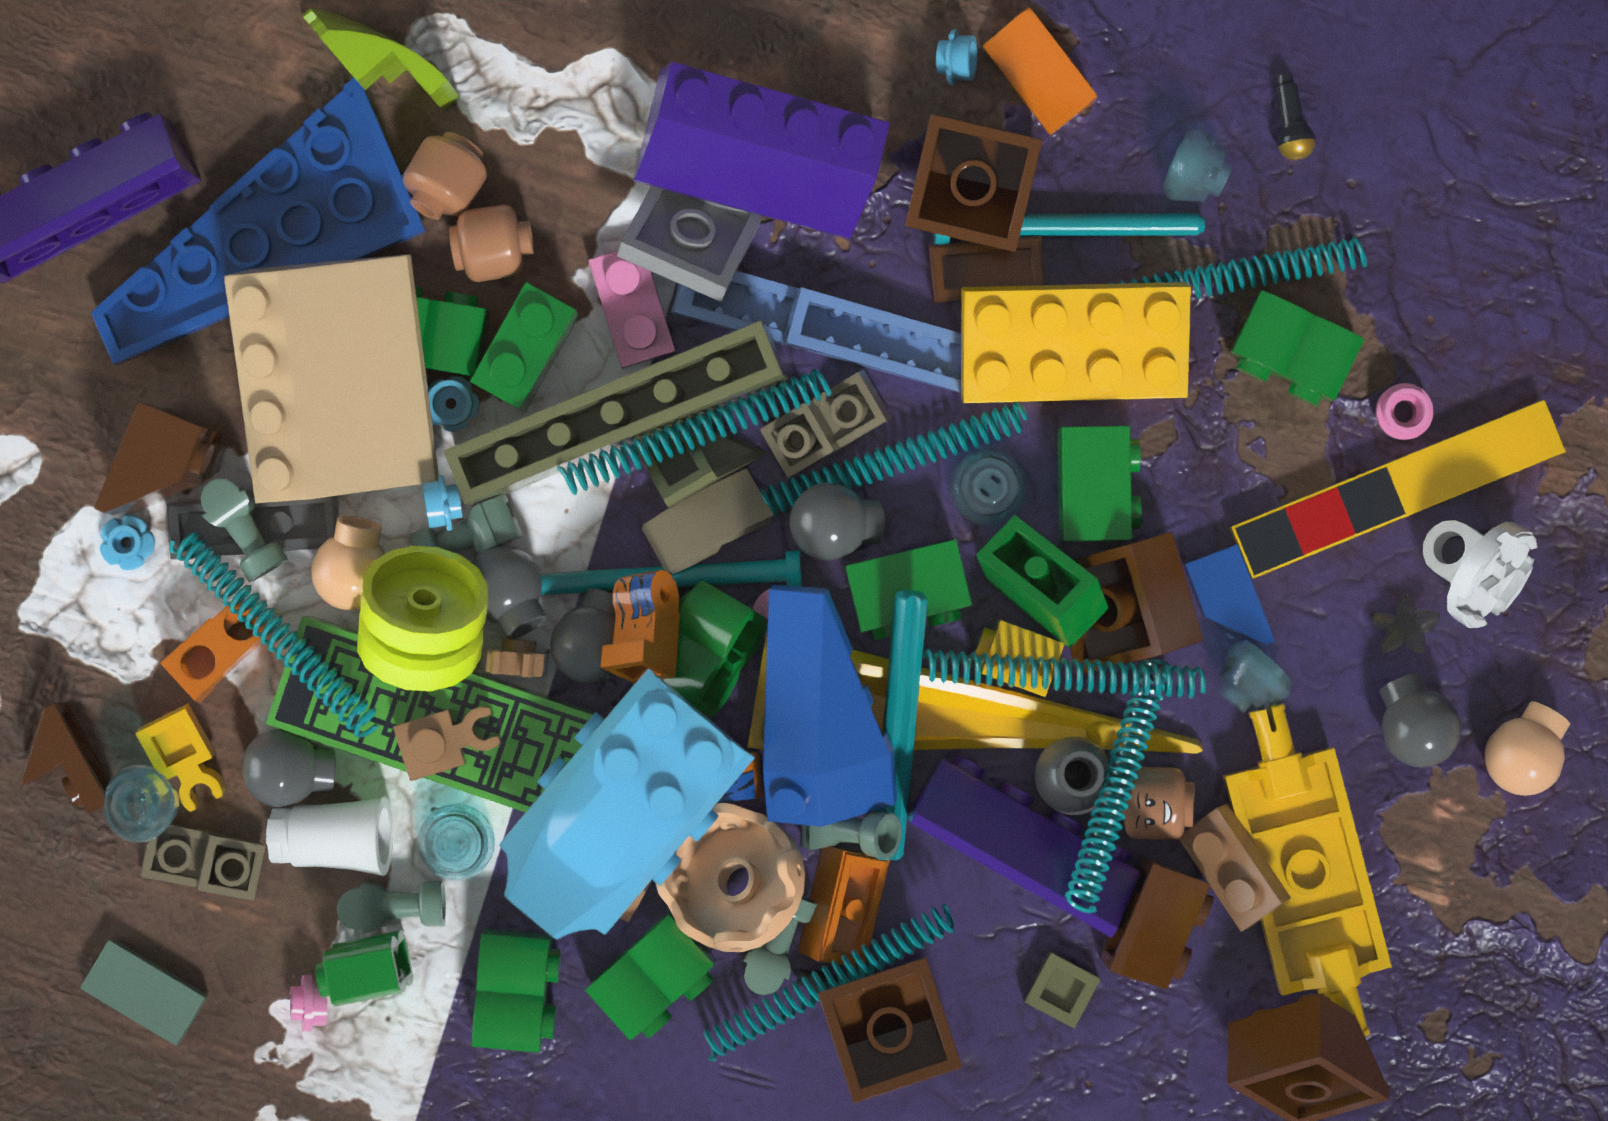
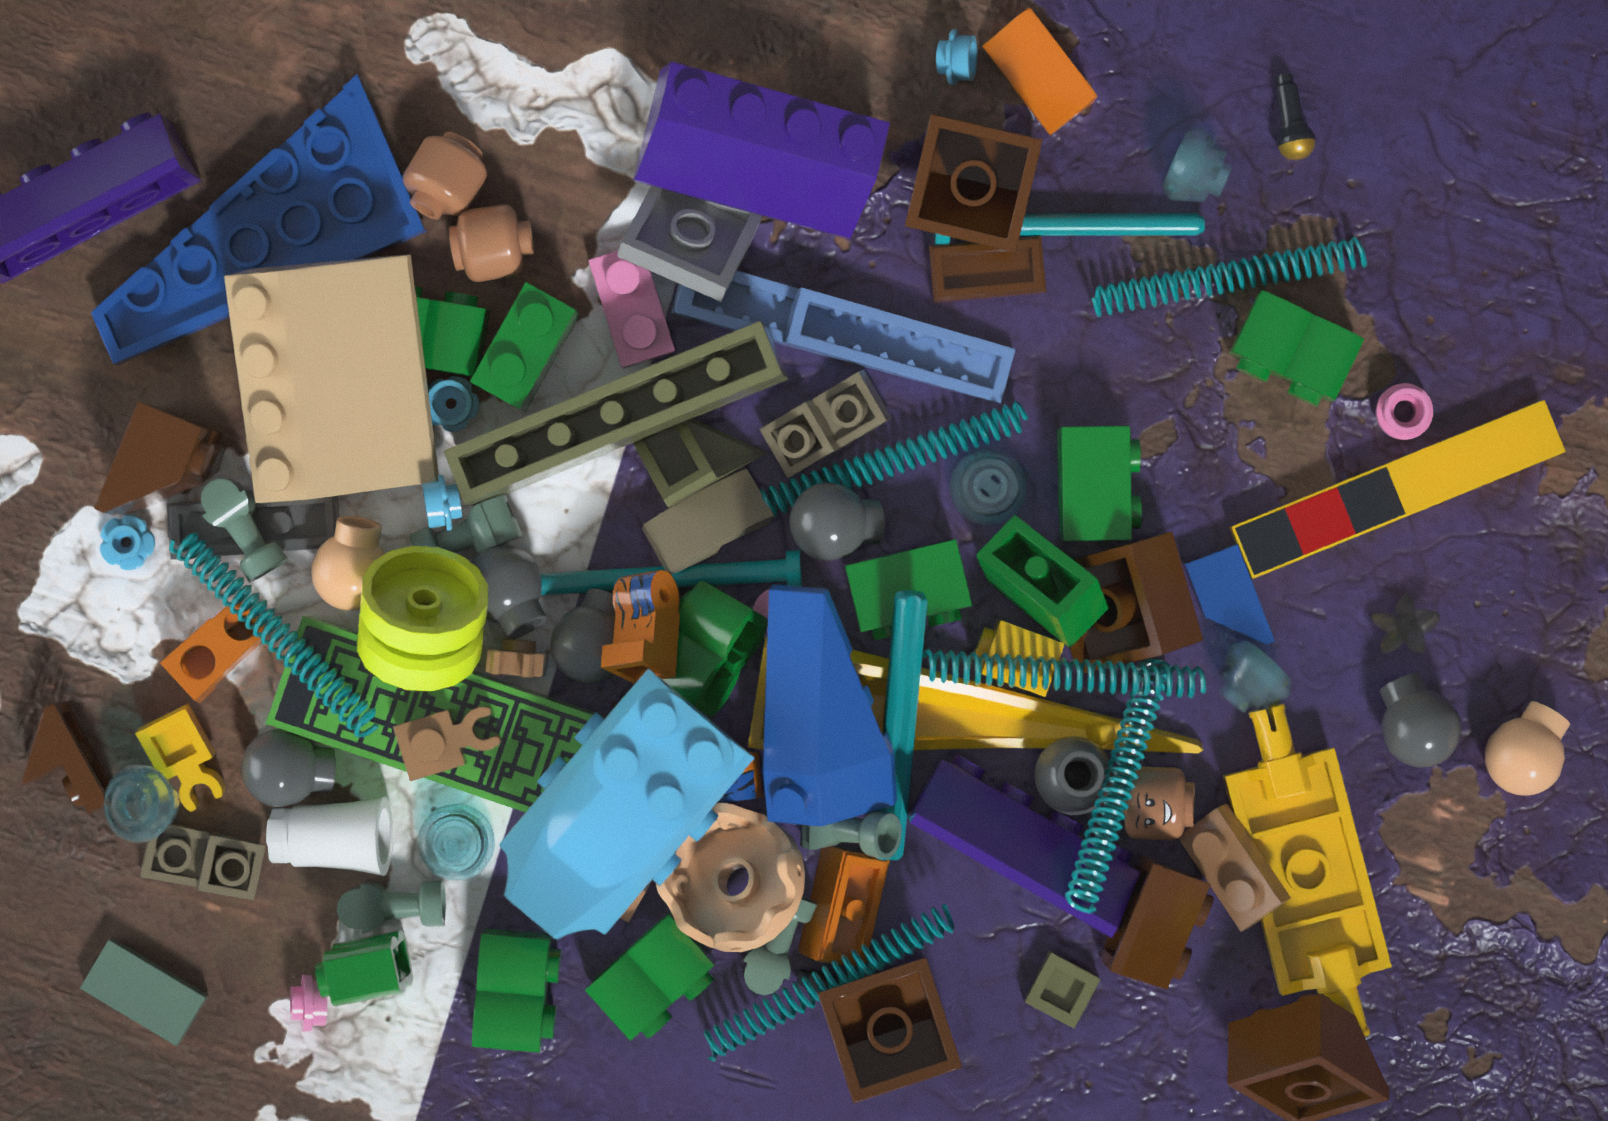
(371, 54): lime slope -> none
(685, 430): teal piece -> none
(1075, 342): yellow plate -> none
(1487, 573): white tile -> none

